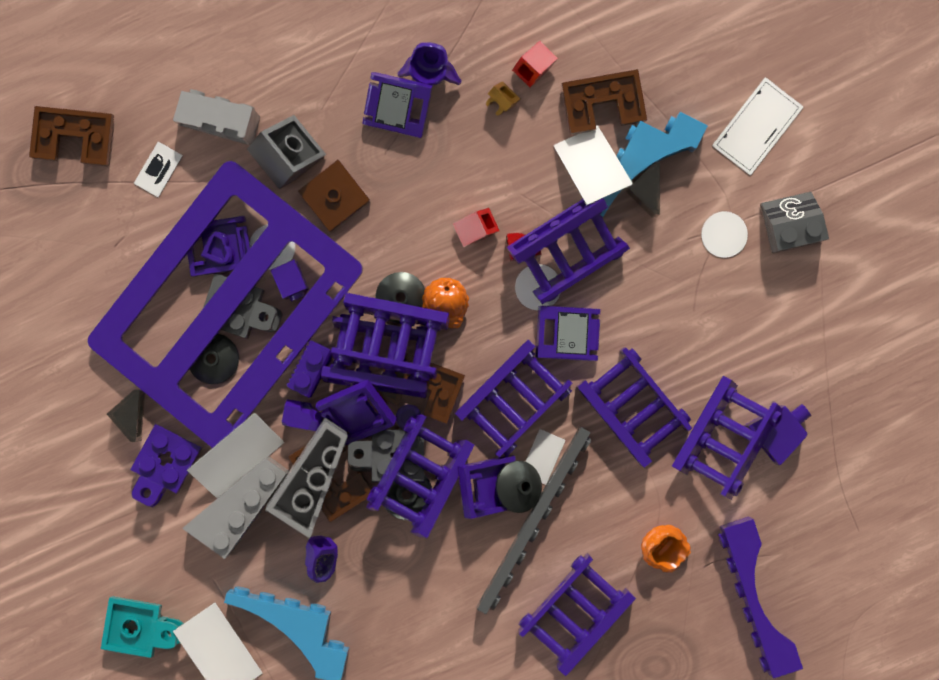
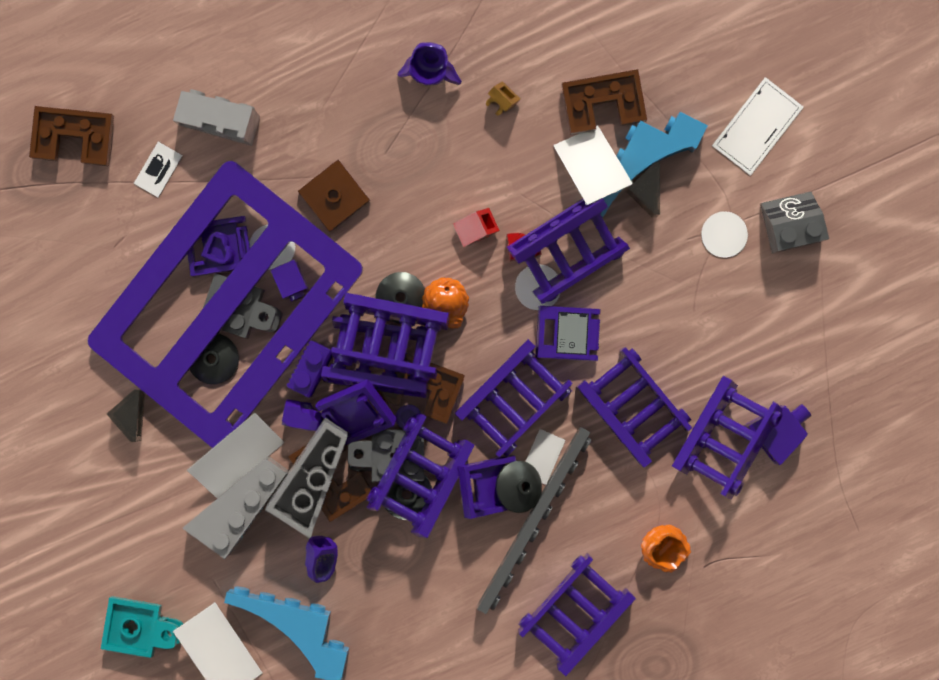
(159, 477): dark purple plate -> none
(285, 151): dark grey slope -> none
(392, 104): container -> none
(534, 64): brick -> none
(743, 546): dark purple arch -> none

